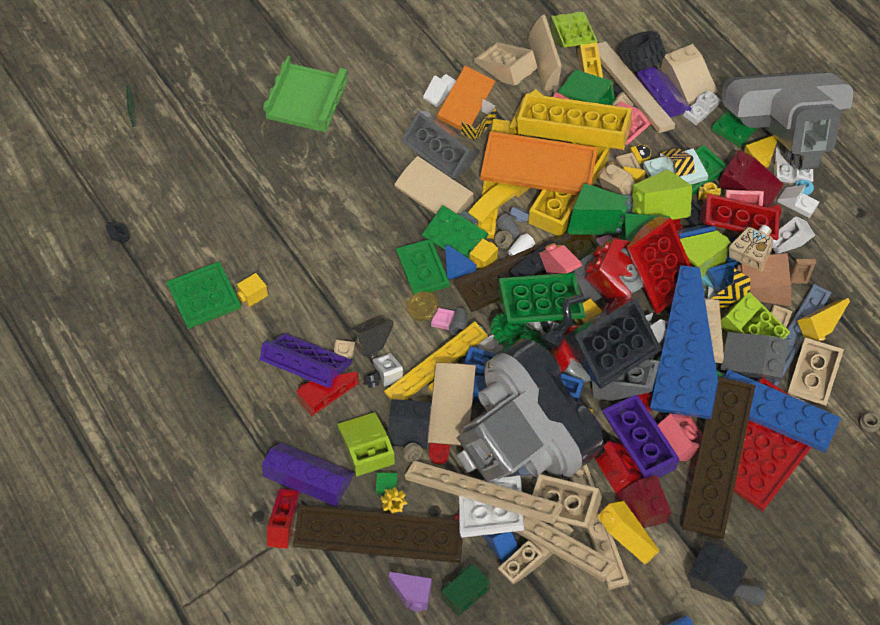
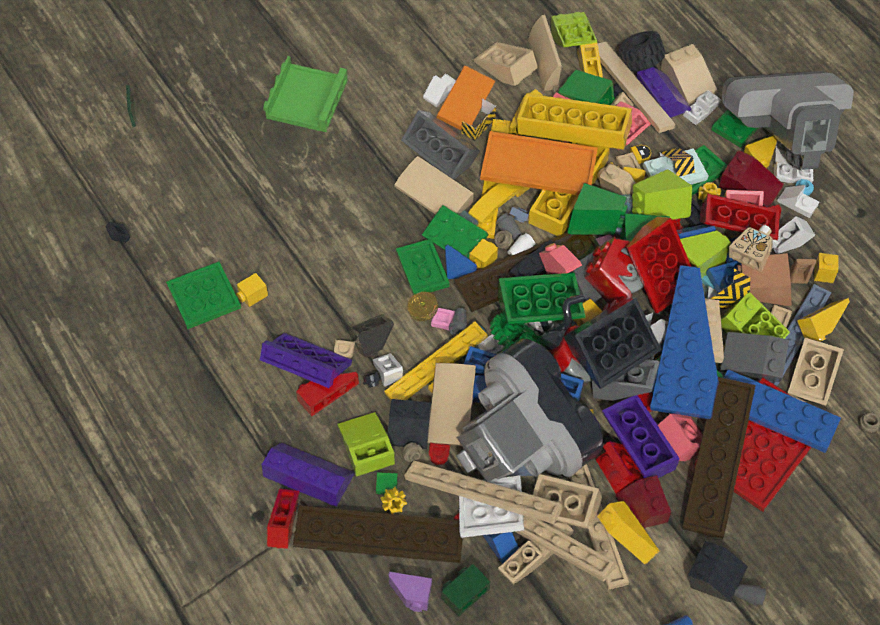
(826, 268): none -> yellow brick

